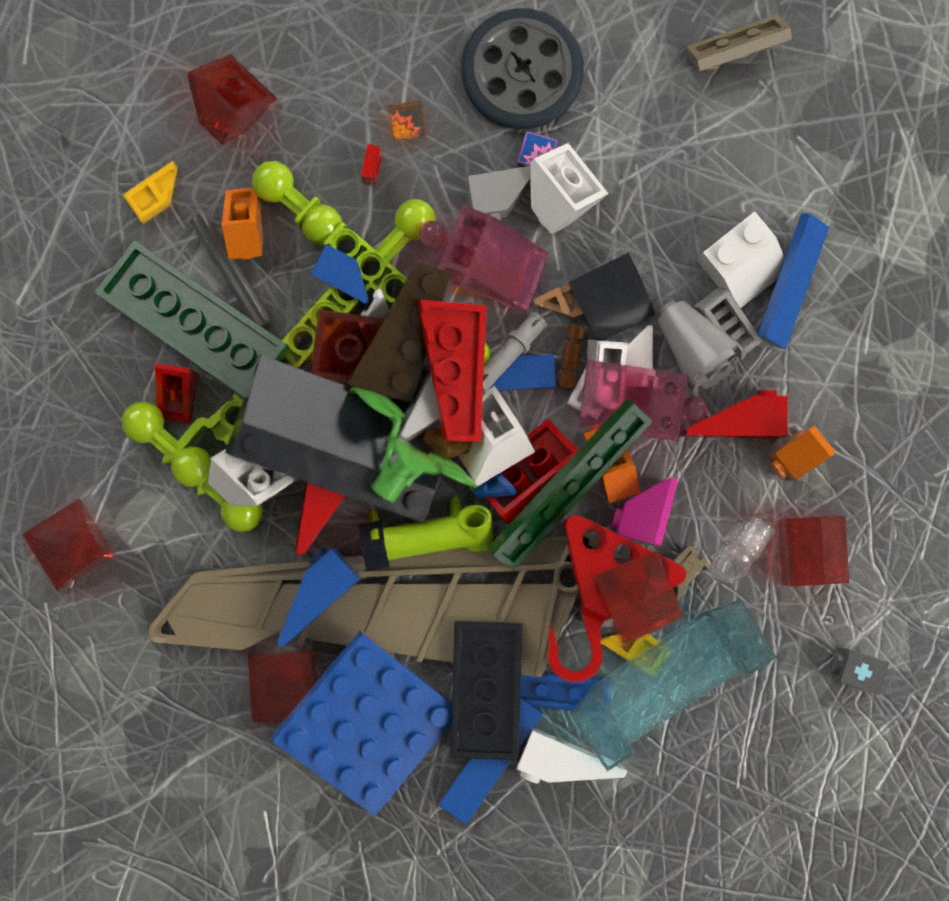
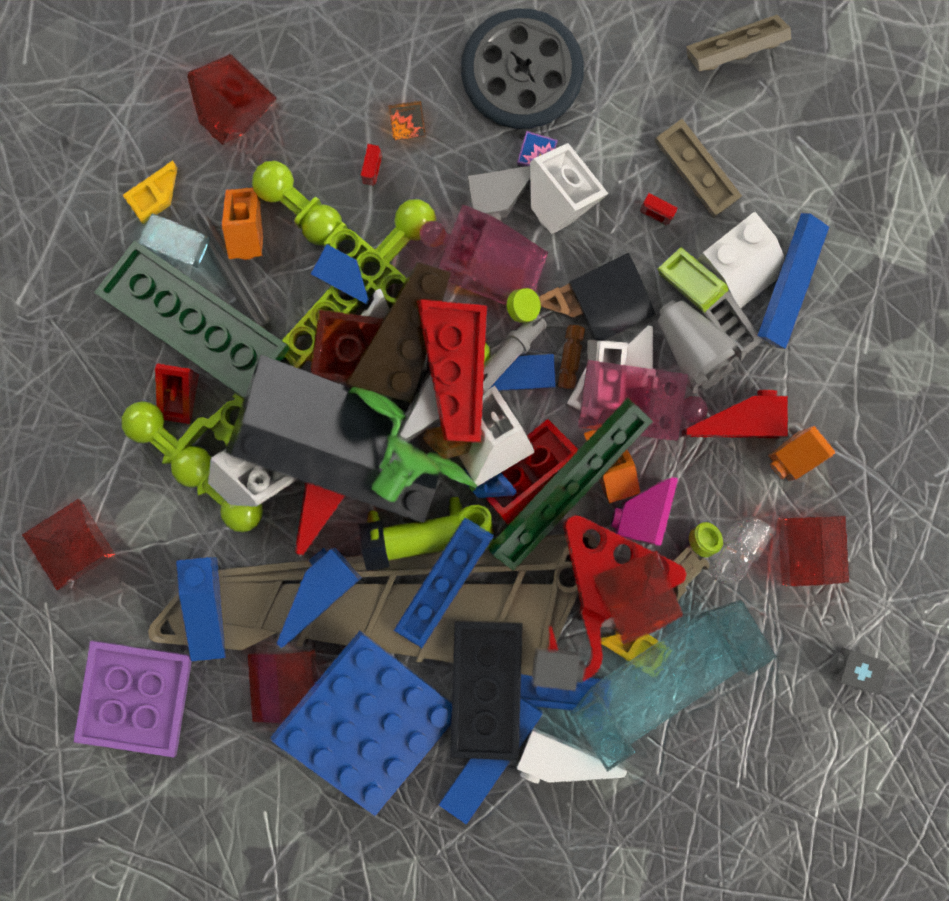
(133, 698): none -> medium lavender plate
(174, 240): none -> clear light blue tile
(201, 607): none -> blue slope
(443, 582): none -> blue tile
(523, 305): none -> lime tile
(557, 669): none -> dark grey brick
(658, 209): none -> red tile
(692, 279): none -> lime tile
(698, 168): none -> dark tan plate
(705, 539): none -> lime tile

